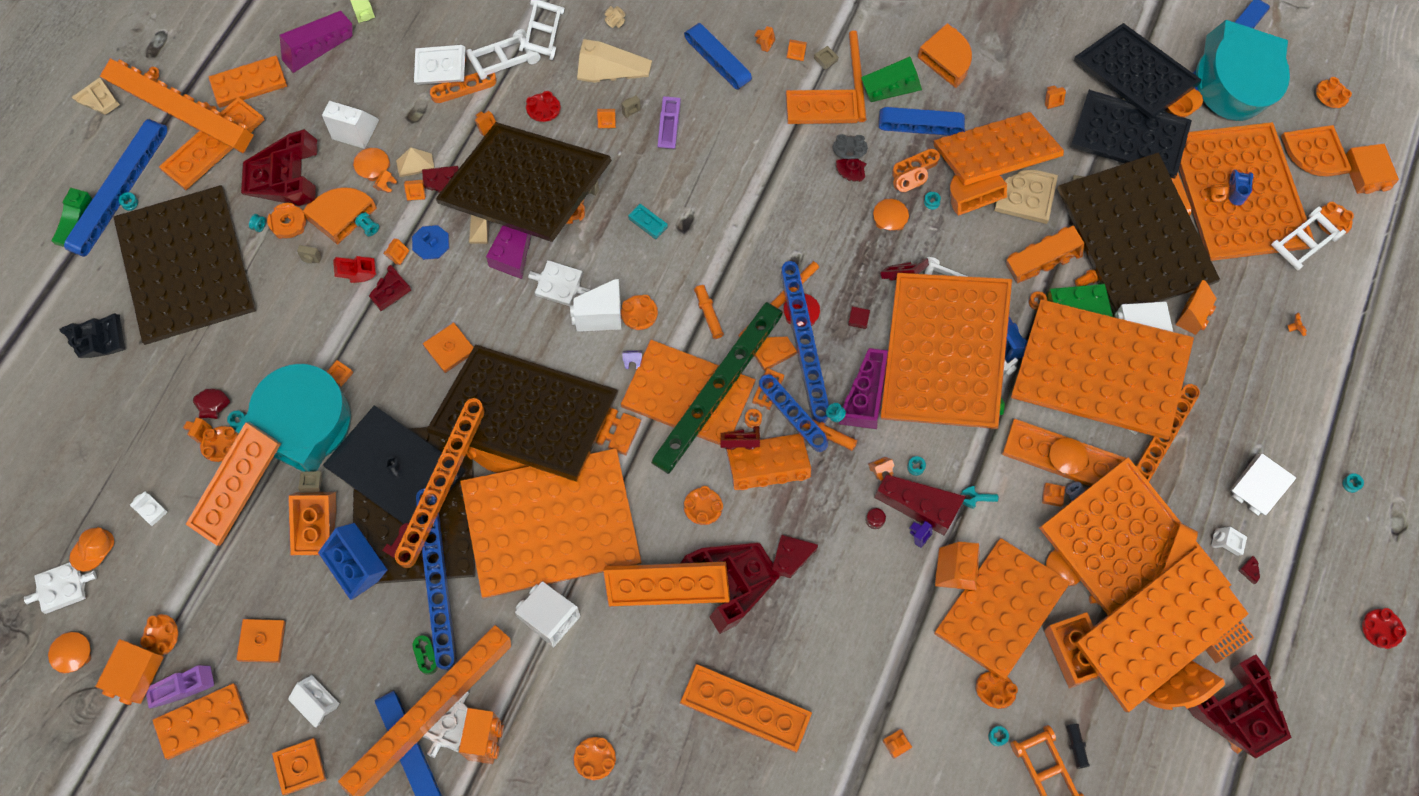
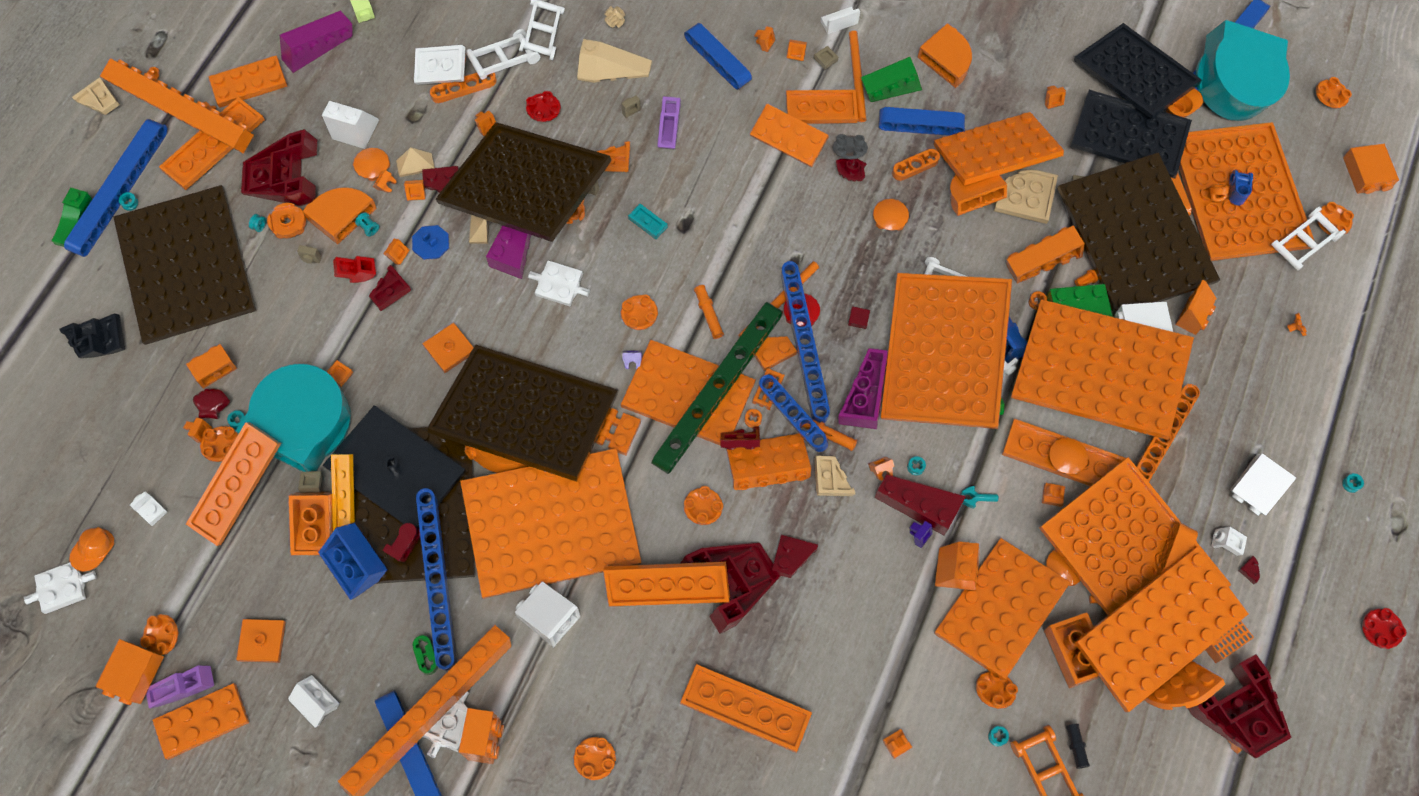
(69, 652): orange dish -> none
(211, 366): none -> orange brick
(299, 766): orange plate -> none
(342, 490): none -> light orange plate
(431, 489): orange beam -> none
(598, 308): white slope -> none
(606, 118): orange tile -> none
(619, 157): none -> orange wing
(789, 135): none -> orange plate
(830, 478): none -> tan wing
(835, 412): teal bush -> none
(840, 20): none -> white panel
(875, 518): dark red piece -> none
(890, 272): dark red wing -> none
(911, 178): orange plate -> none
(935, 204): teal bush -> none
(1074, 490): sand blue bush -> none
(1317, 151): orange plate -> none

